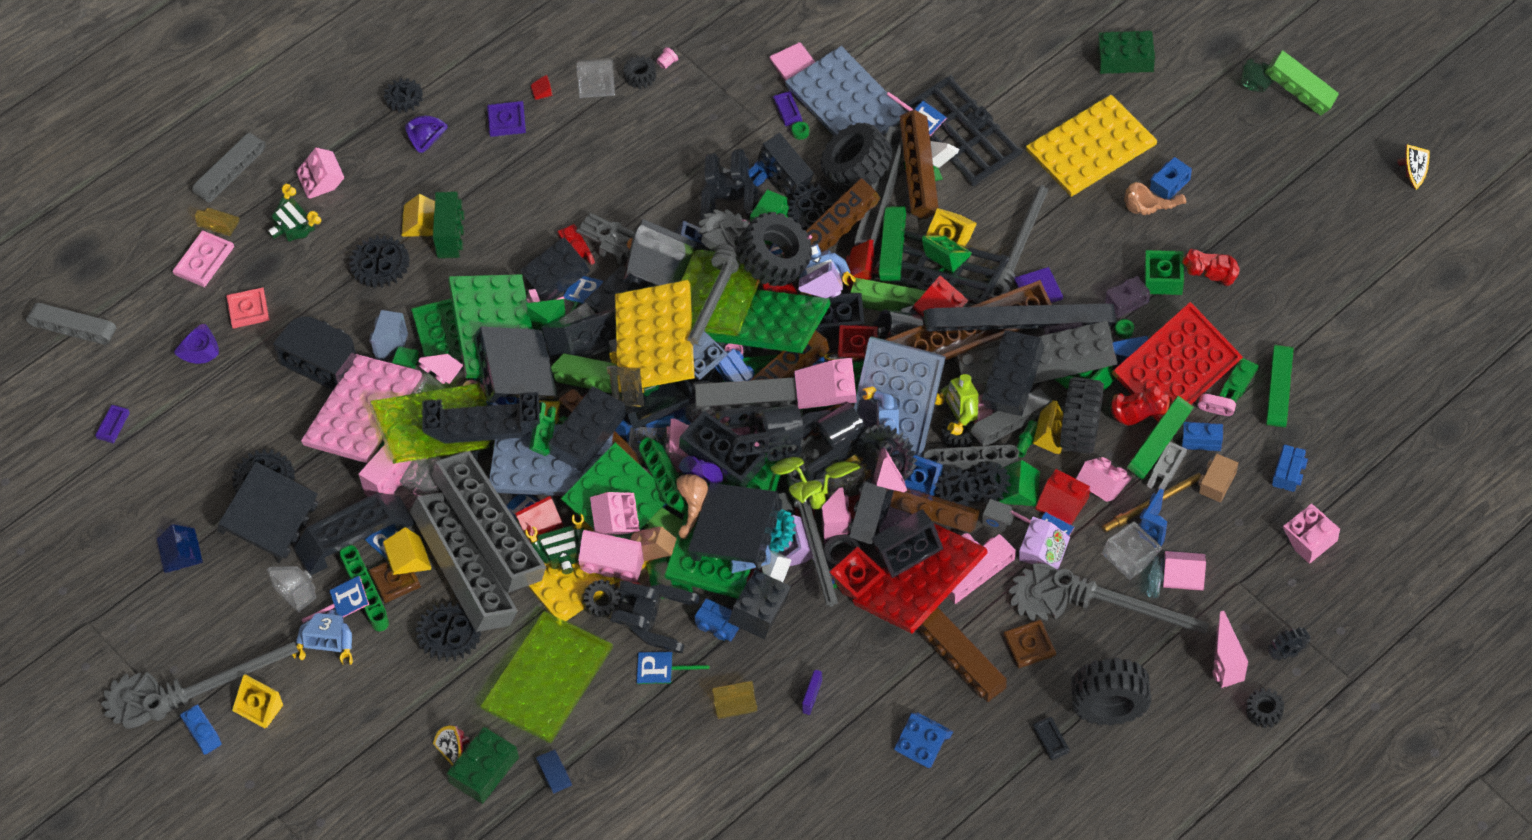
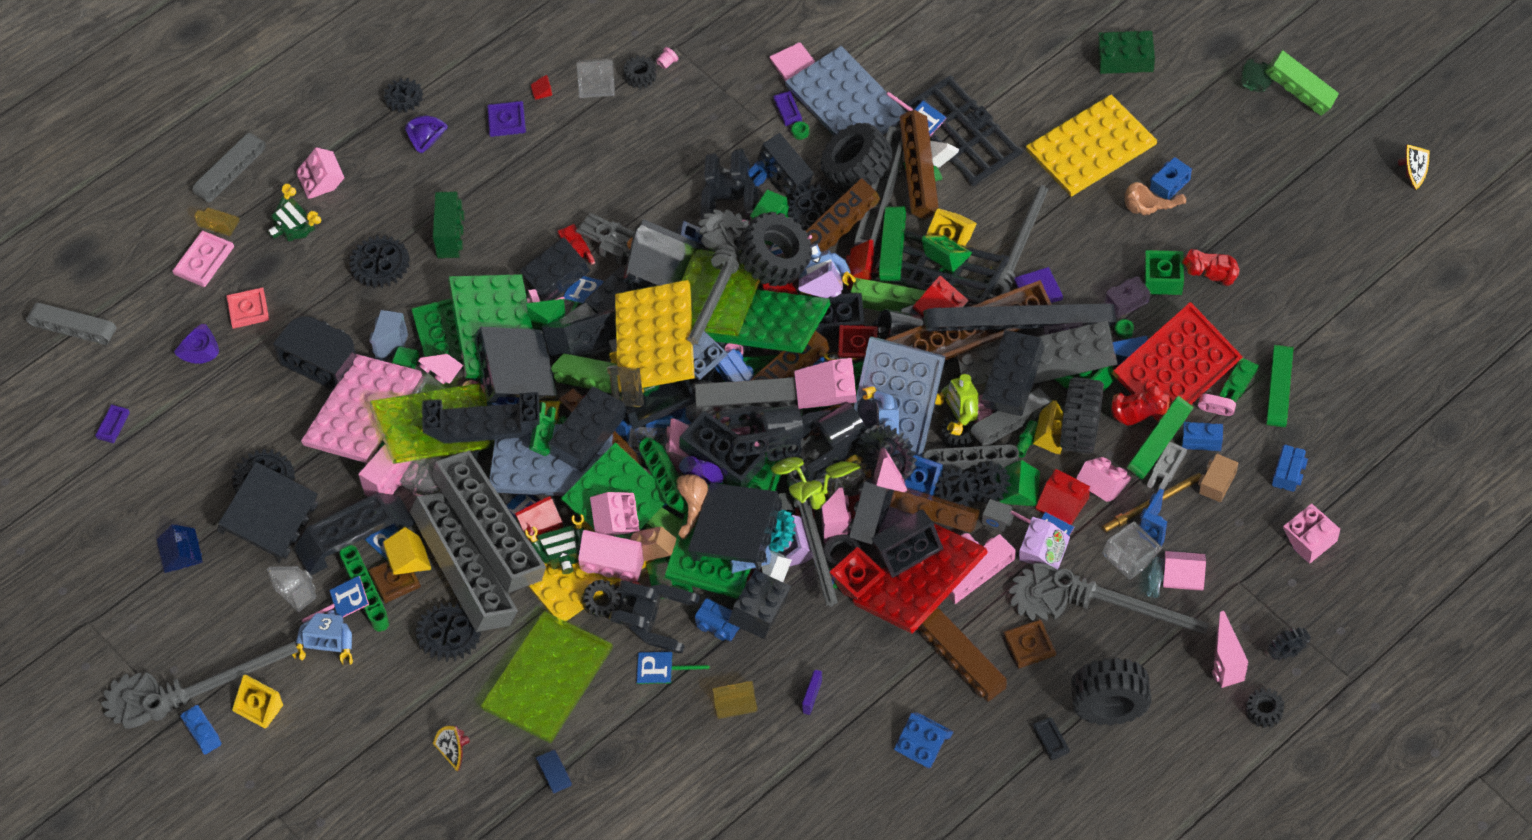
(418, 217): yellow slope -> none
(483, 765): dark green brick -> none

